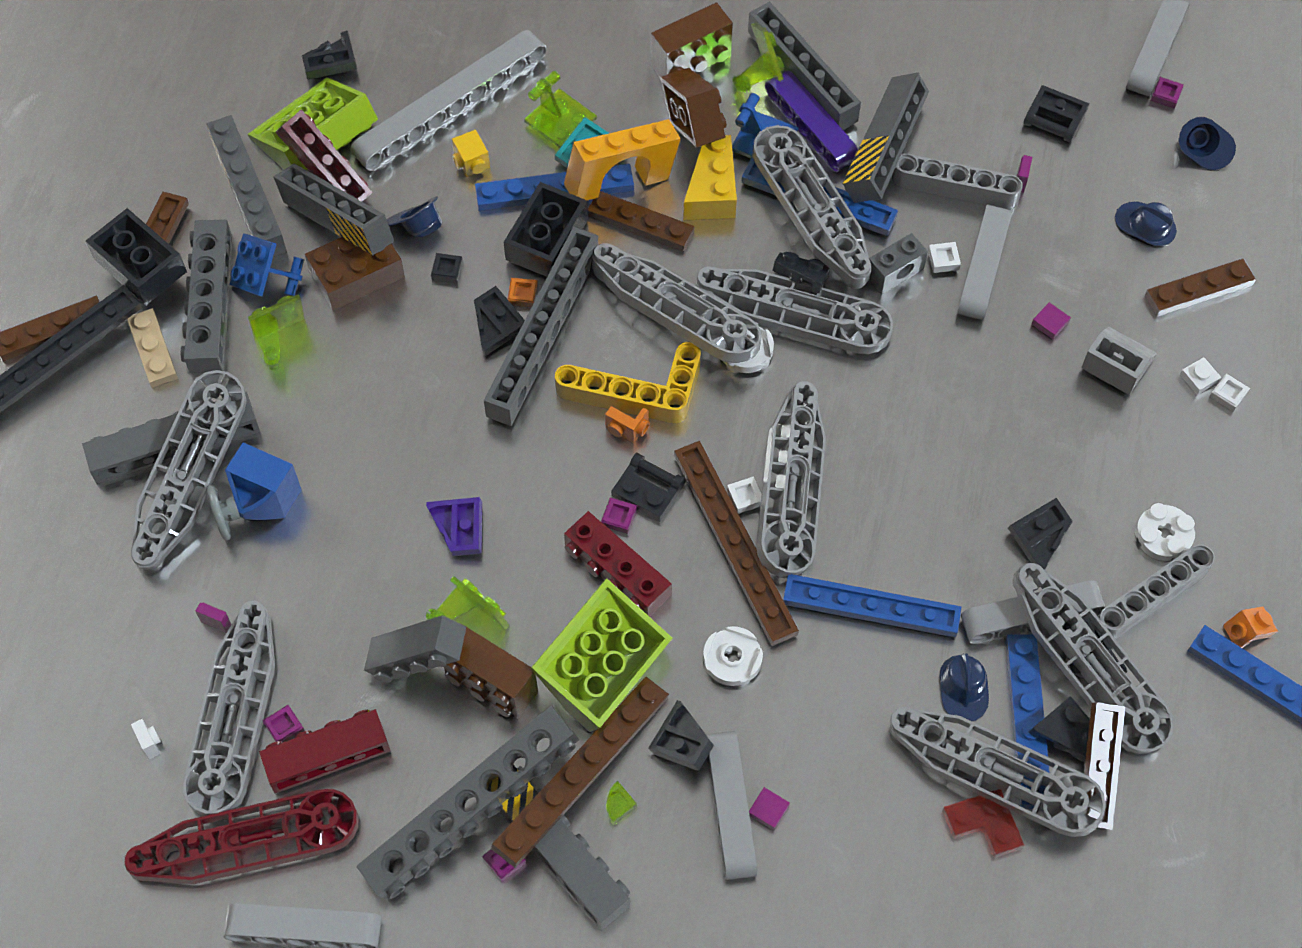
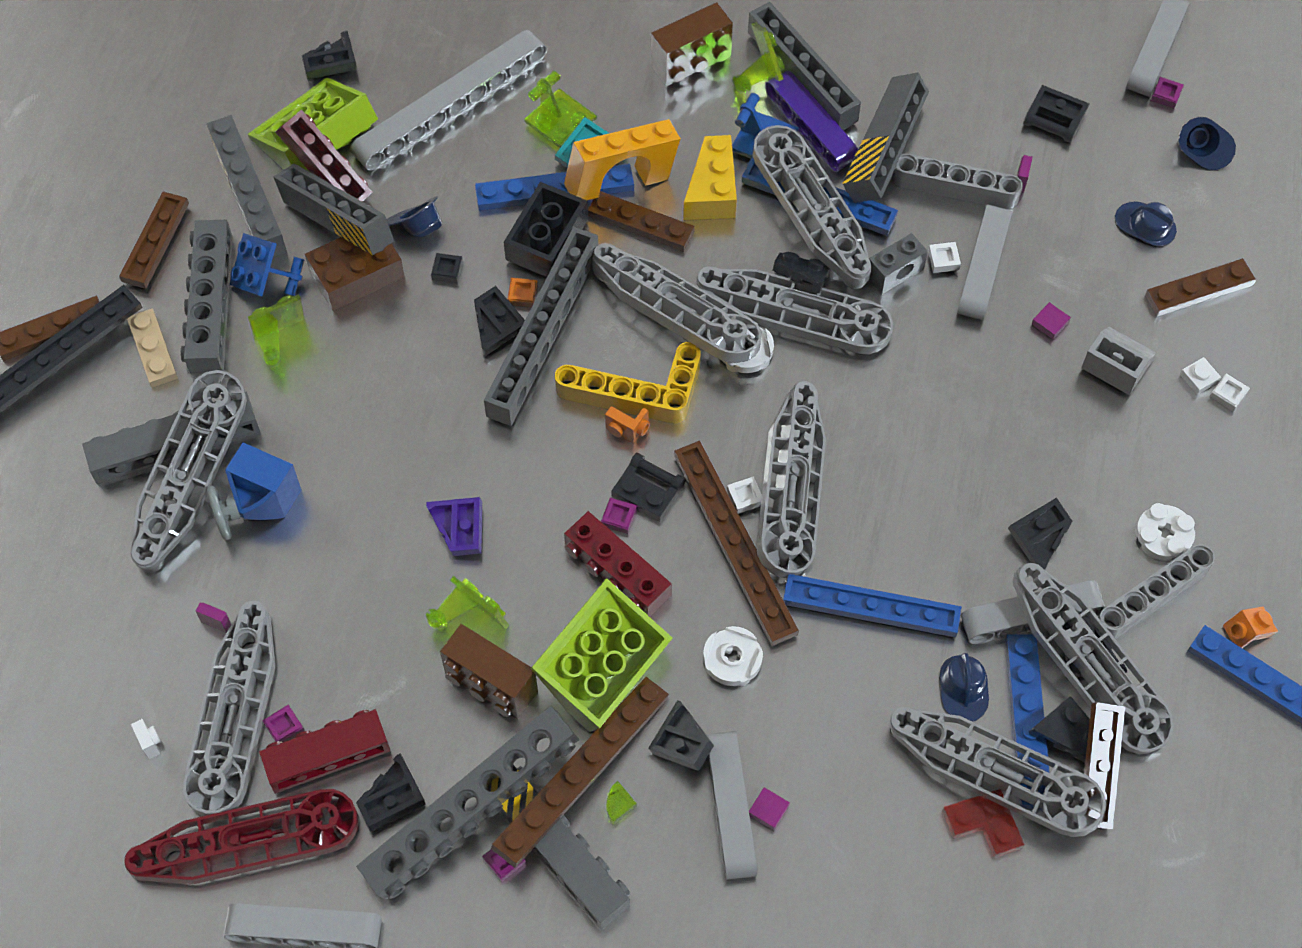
(136, 256): black brick -> none
(390, 796): none -> black wing
(415, 649): dark grey brick -> none
(470, 153): yellow brick -> none
(694, 107): reddish brown brick -> none

